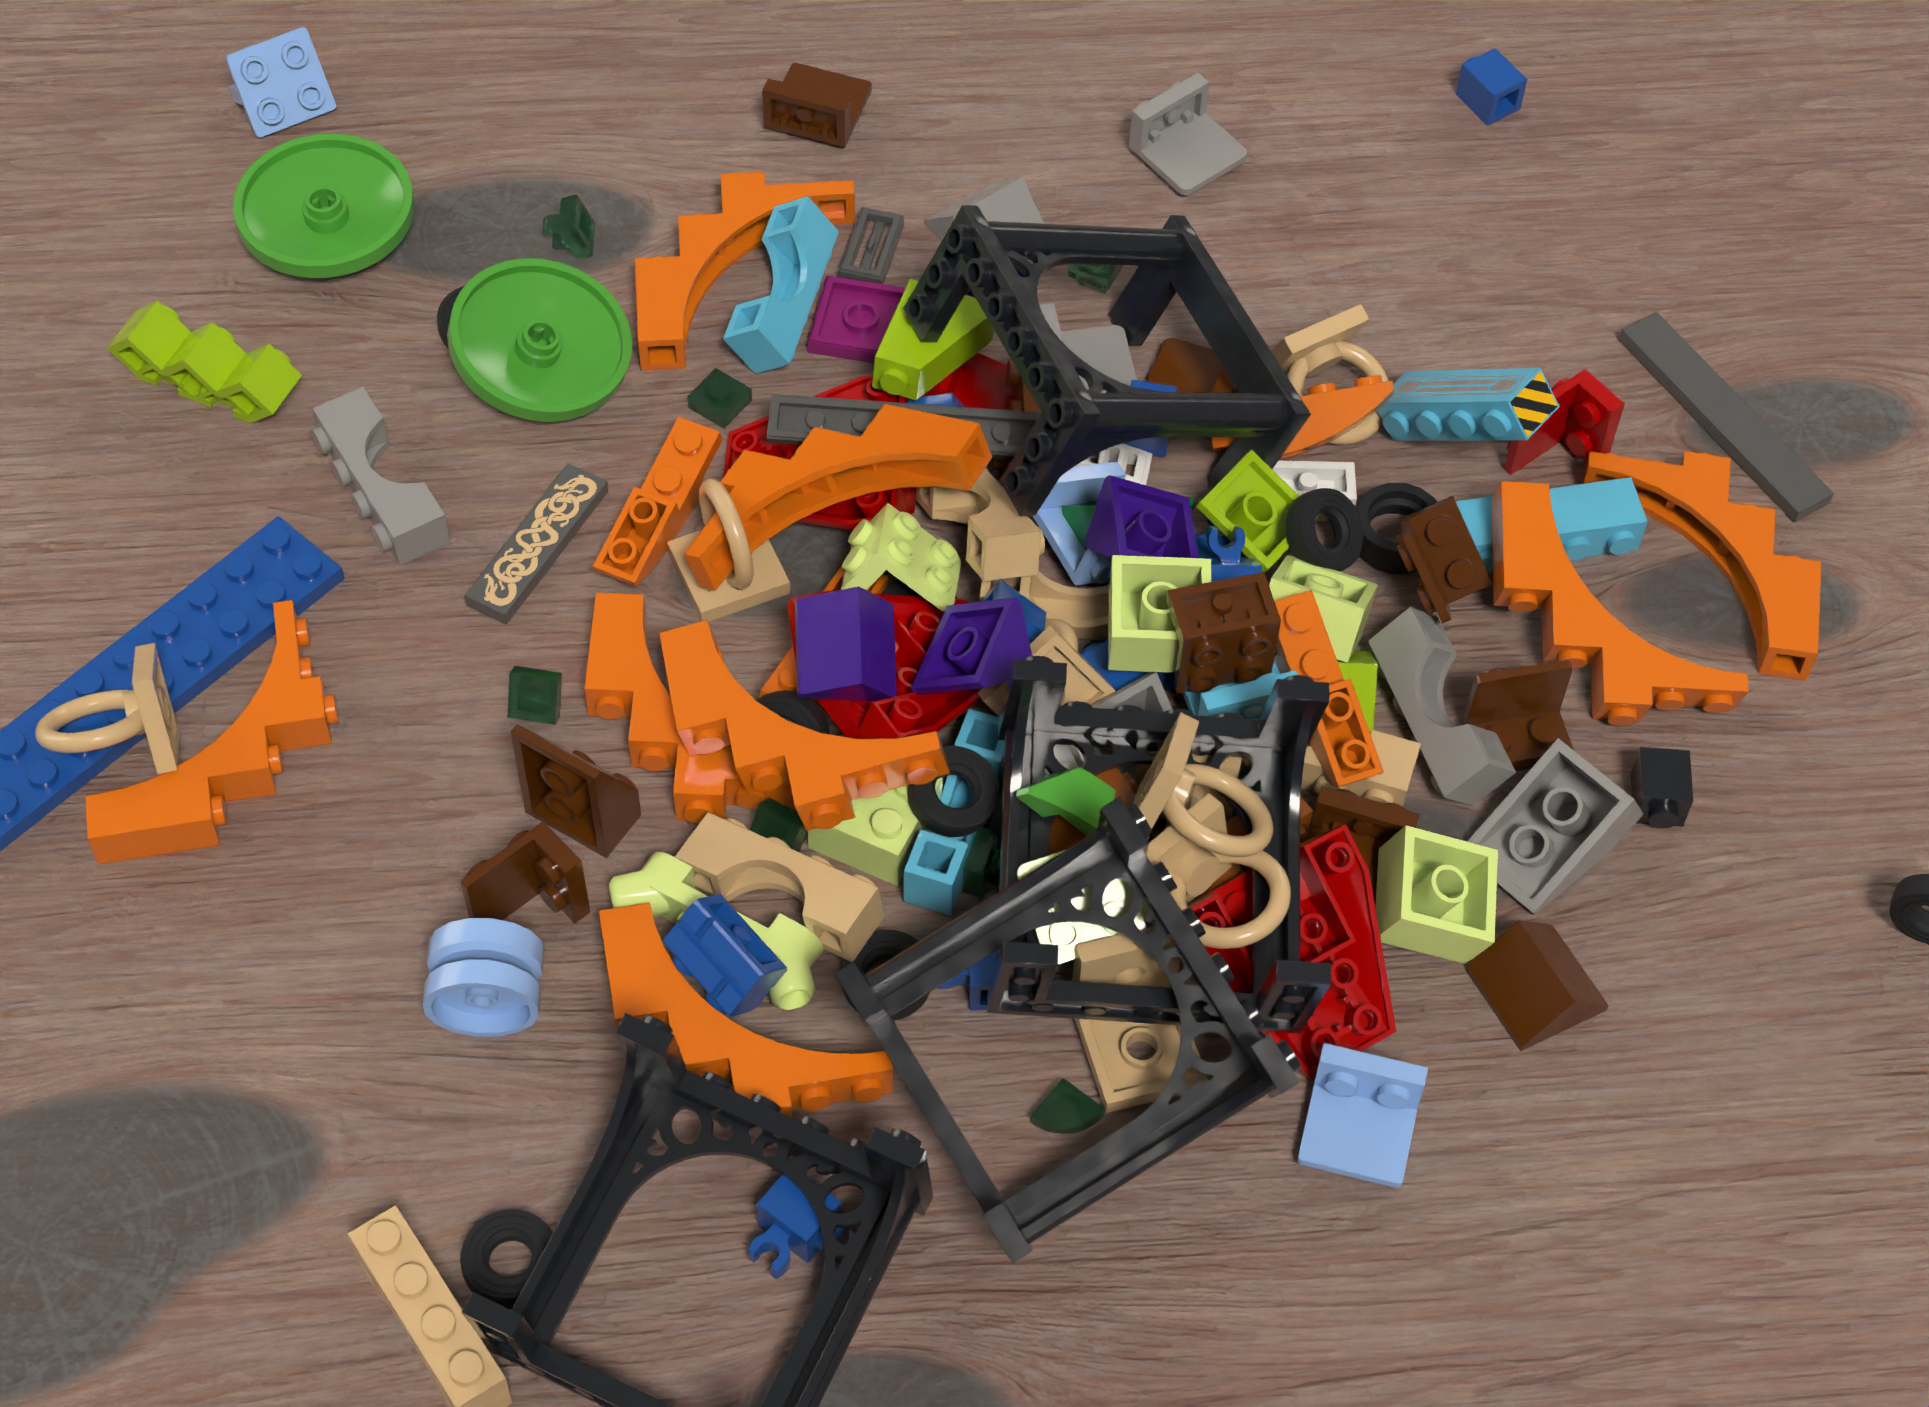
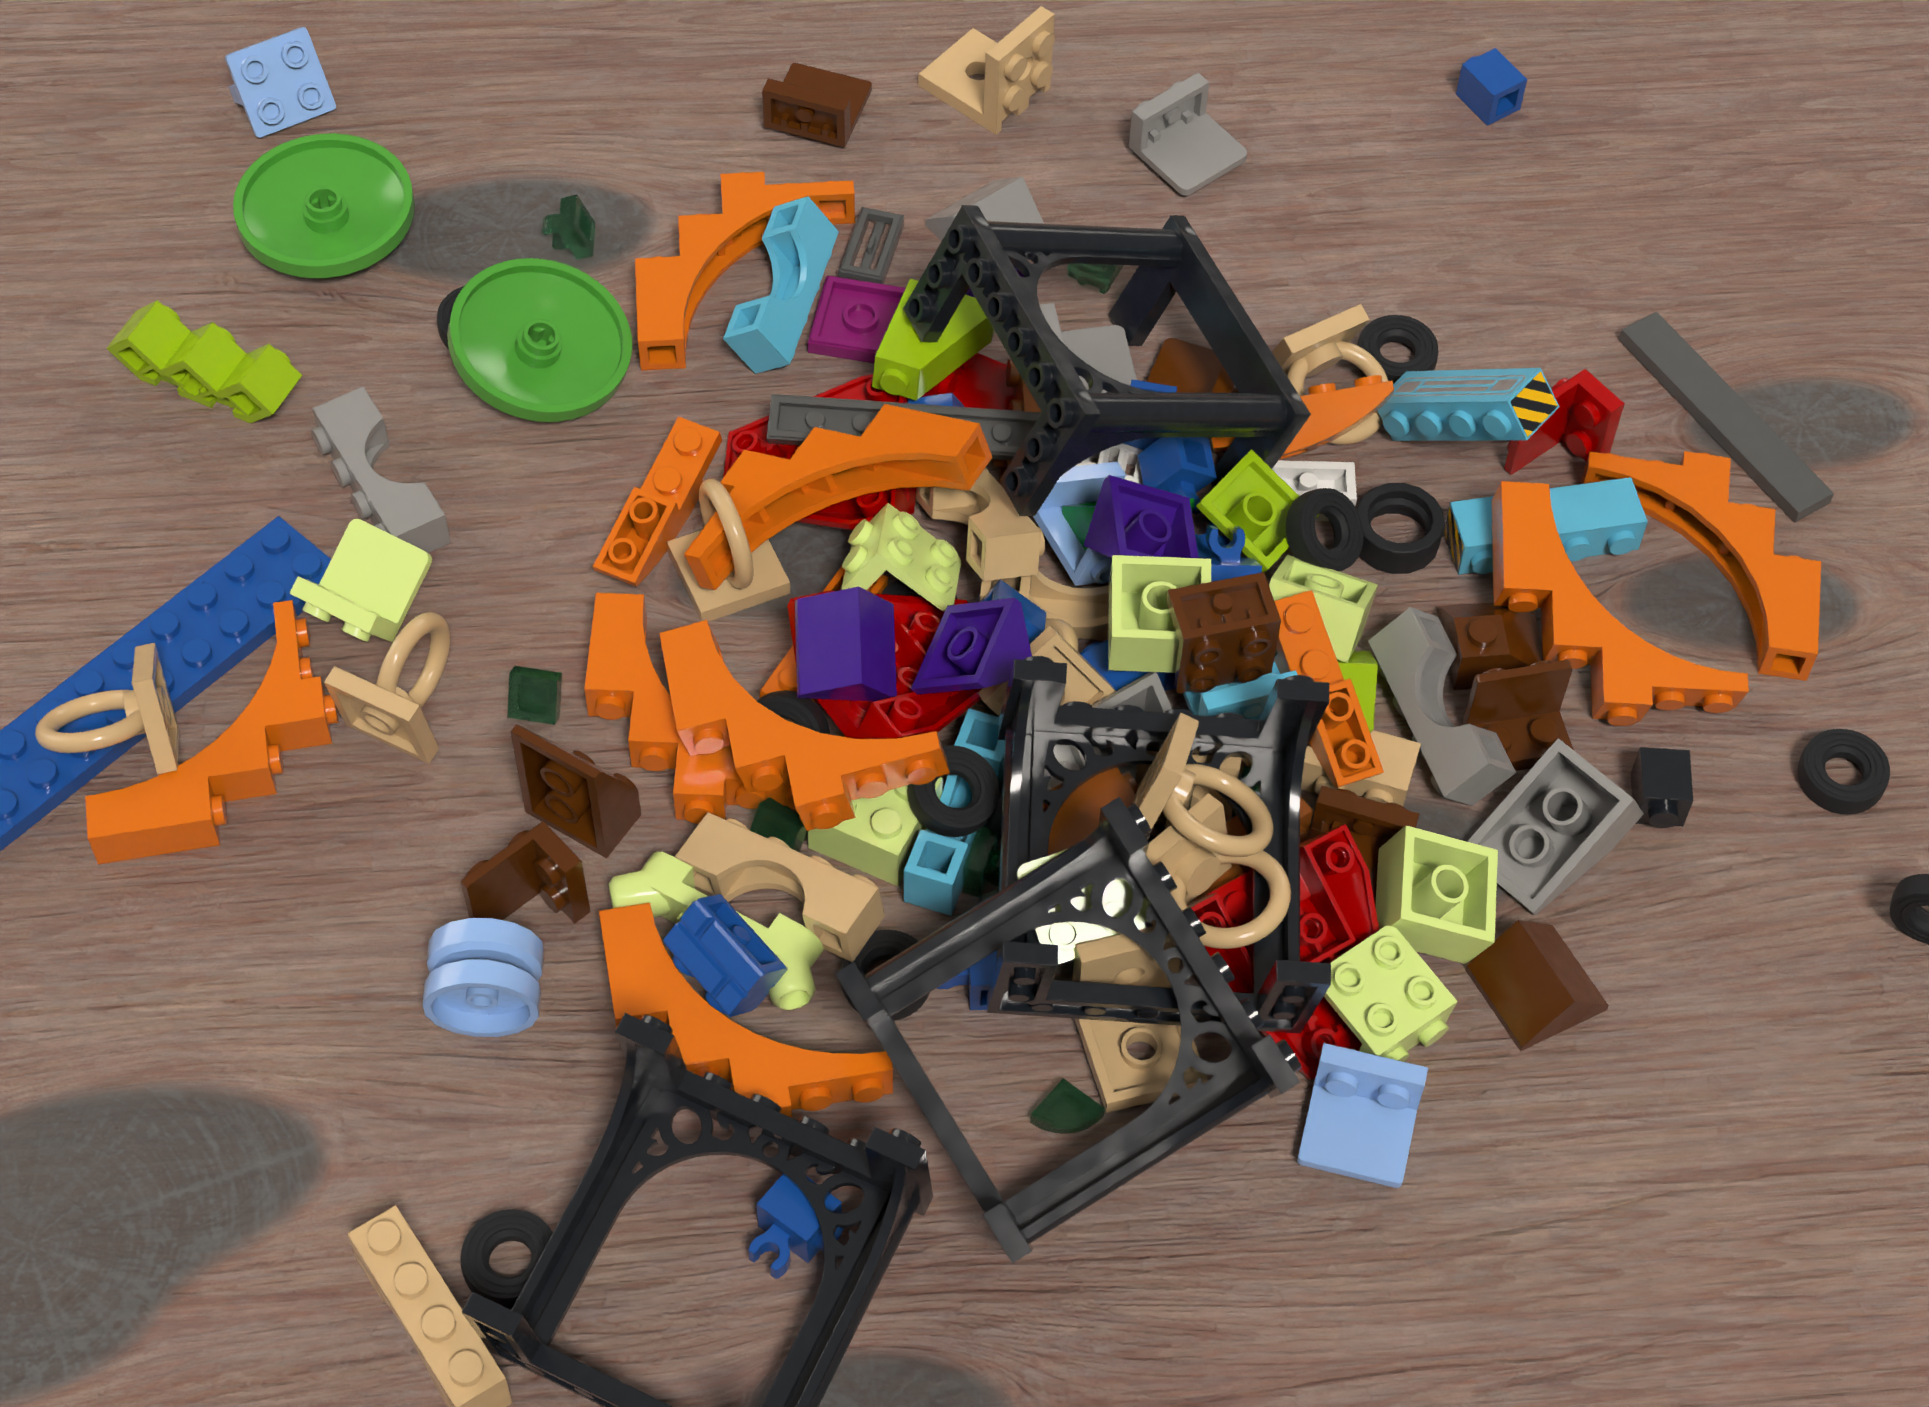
(367, 582): none -> yellowish green bracket
(387, 710): none -> tan tile
(536, 543): dark grey tile -> none
(719, 398): clear green plate -> none
(1011, 68): none -> tan bracket
(1071, 794): bright green slope -> none
(1178, 466): none -> blue brick
(1389, 996): none -> yellowish green bracket
(1405, 331): none -> black tyre
(1444, 555): reddish brown bracket -> none
(1488, 639): none -> reddish brown slope
(1851, 746): none -> black tyre

